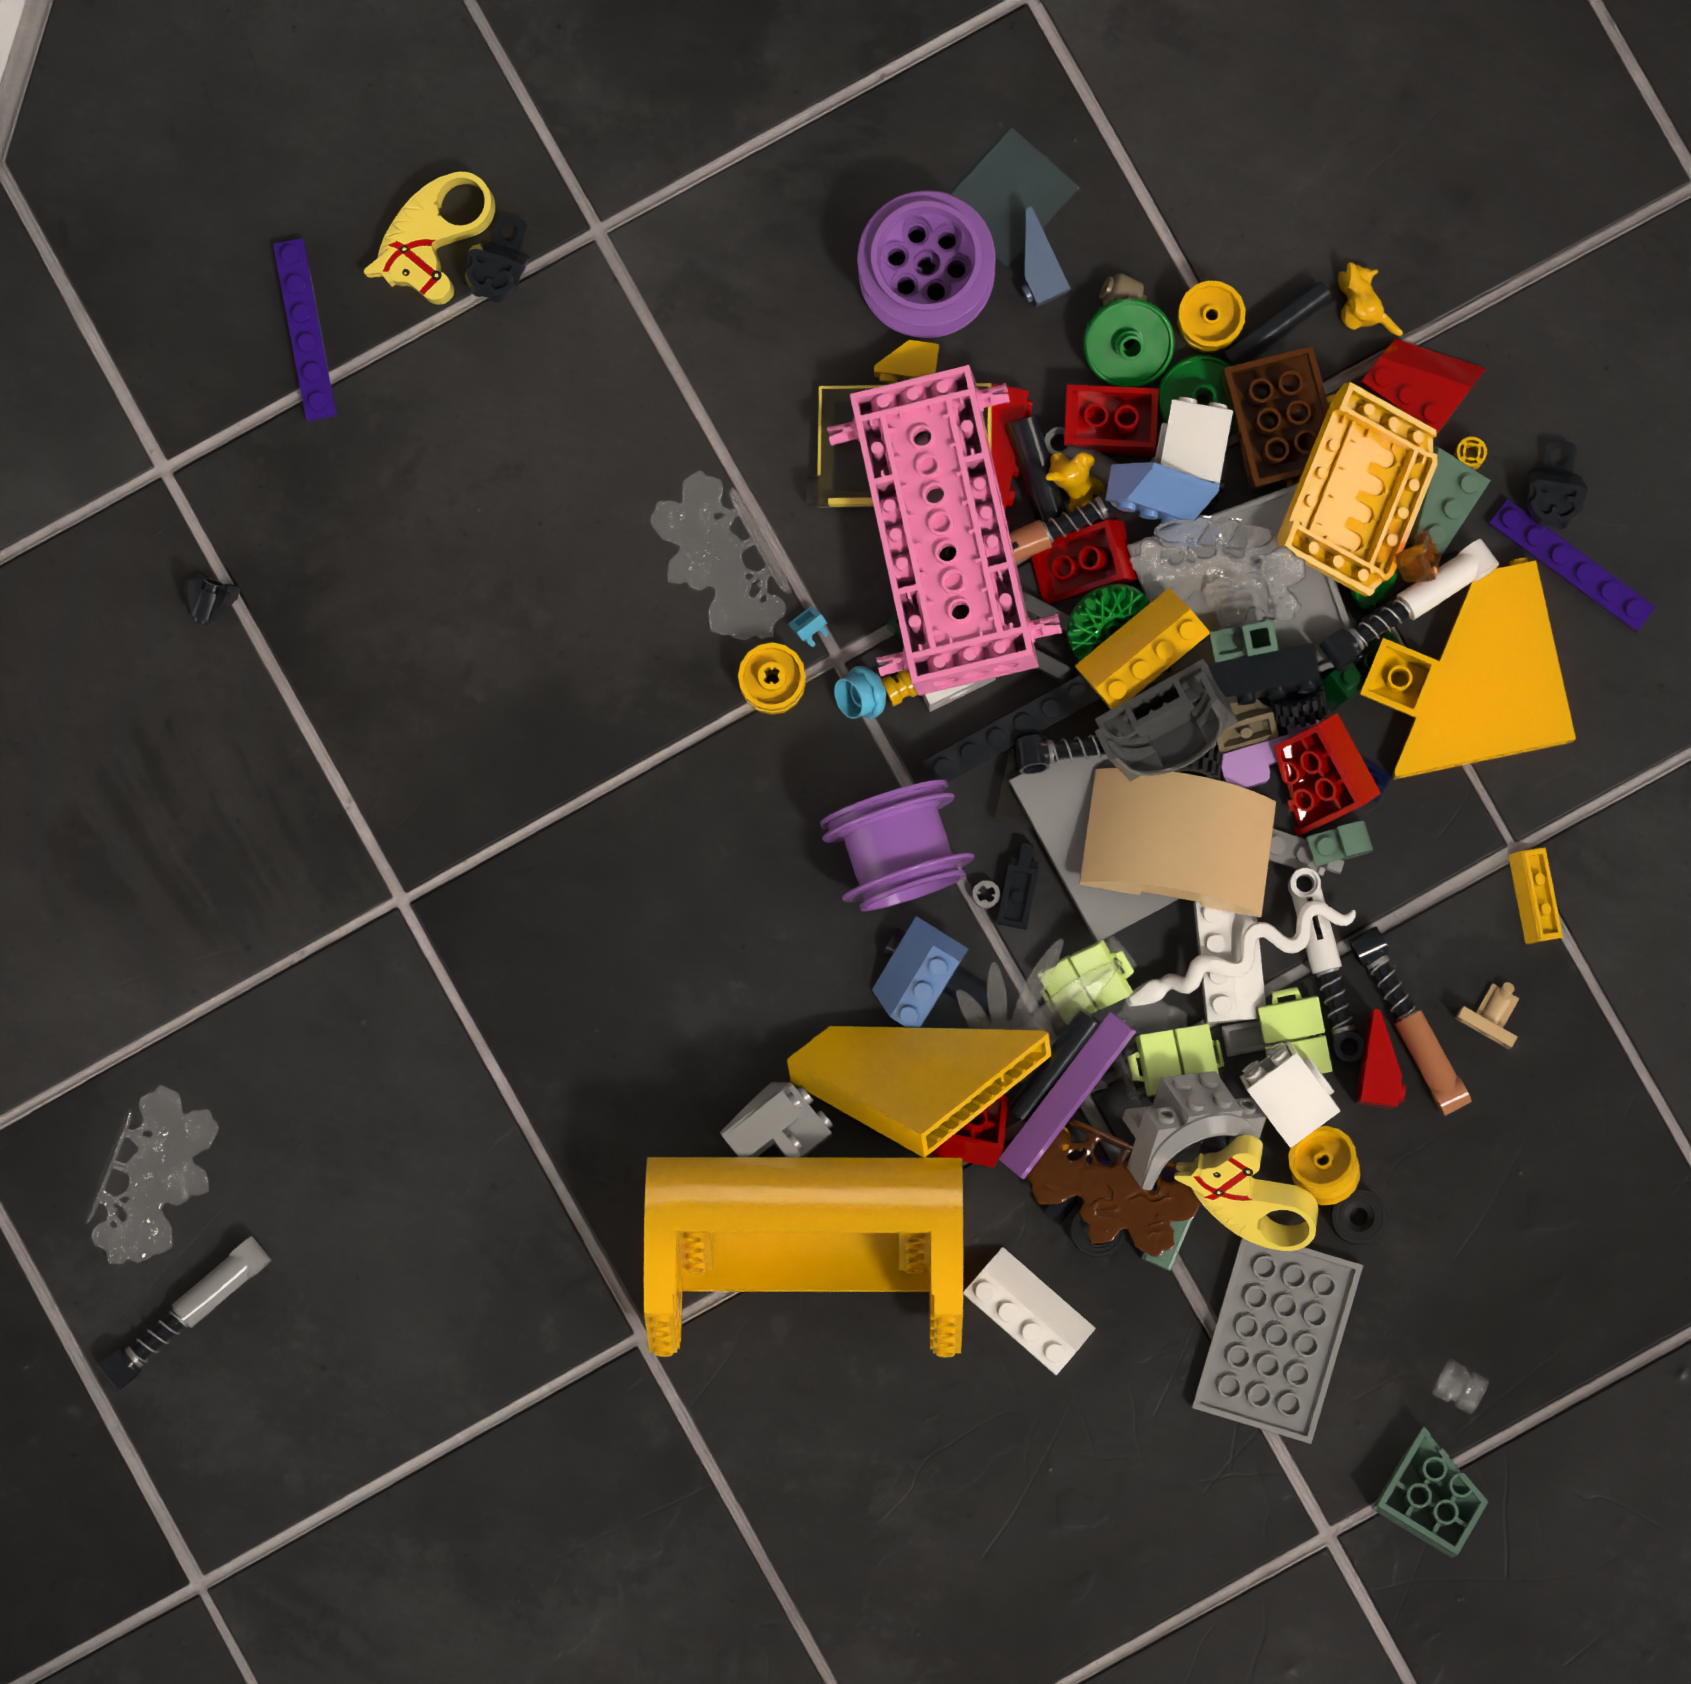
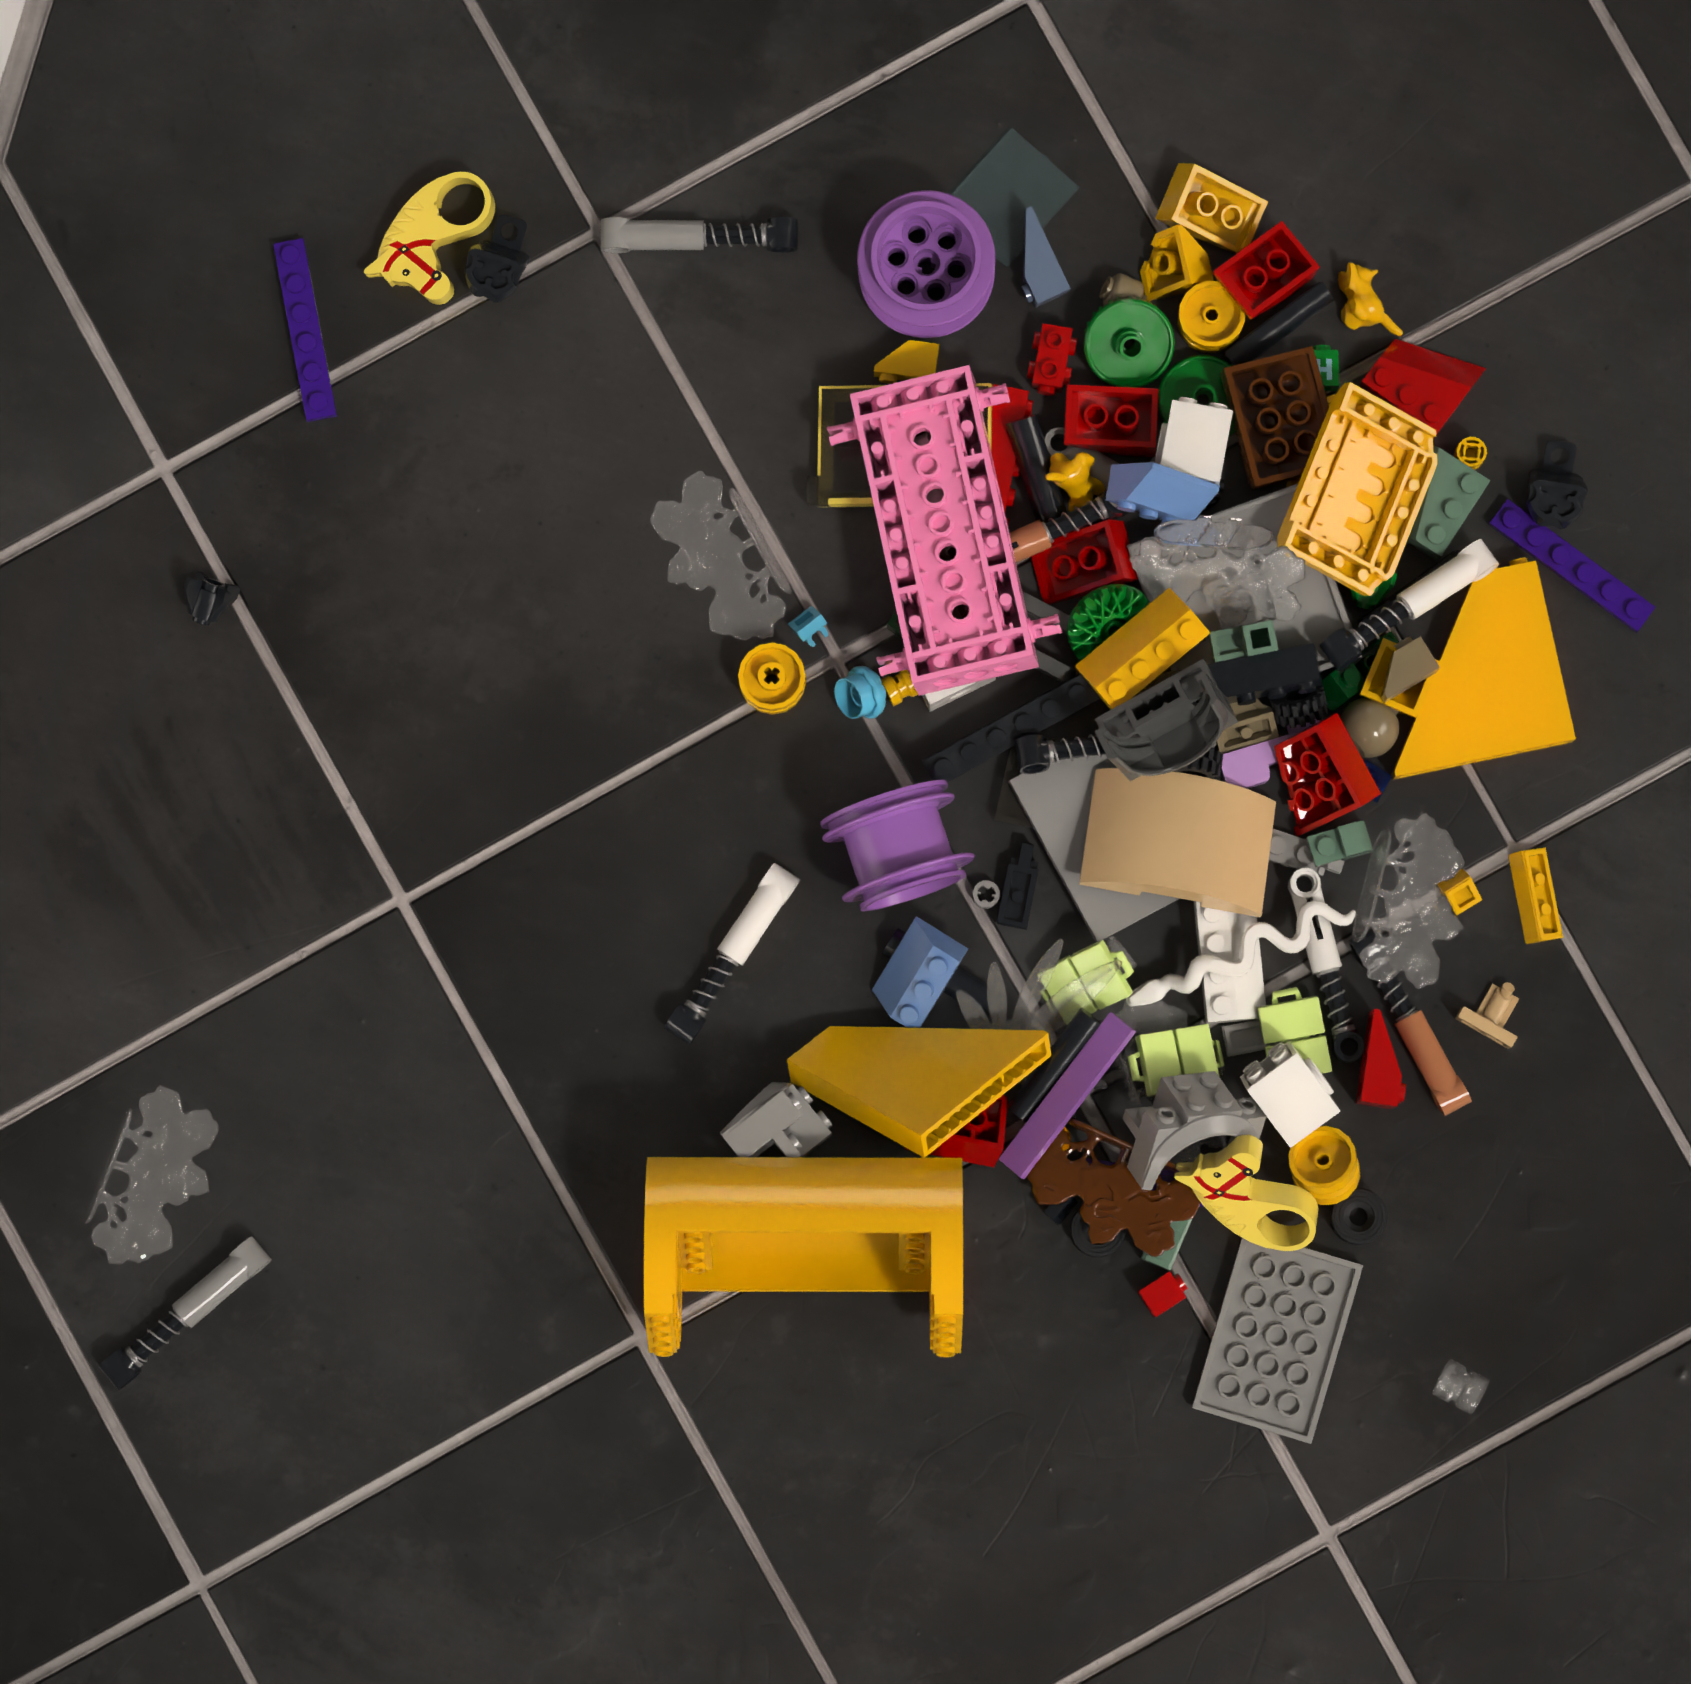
(624, 235): none -> piece
(734, 950): none -> piece
(1029, 1311): white slope -> none
(1050, 369): none -> red brick
(1163, 1293): none -> red brick
(1174, 264): none -> yellow slope
(1211, 208): none -> yellow slope
(1267, 270): none -> red slope
(1328, 366): none -> green brick
(1371, 726): none -> dark tan brick
(1408, 667): none -> dark tan slope
(1413, 908): none -> clear plant
(1420, 561): clear orange slope -> none
(1431, 1497): sand green wedge -> none
(1460, 892): none -> yellow slope

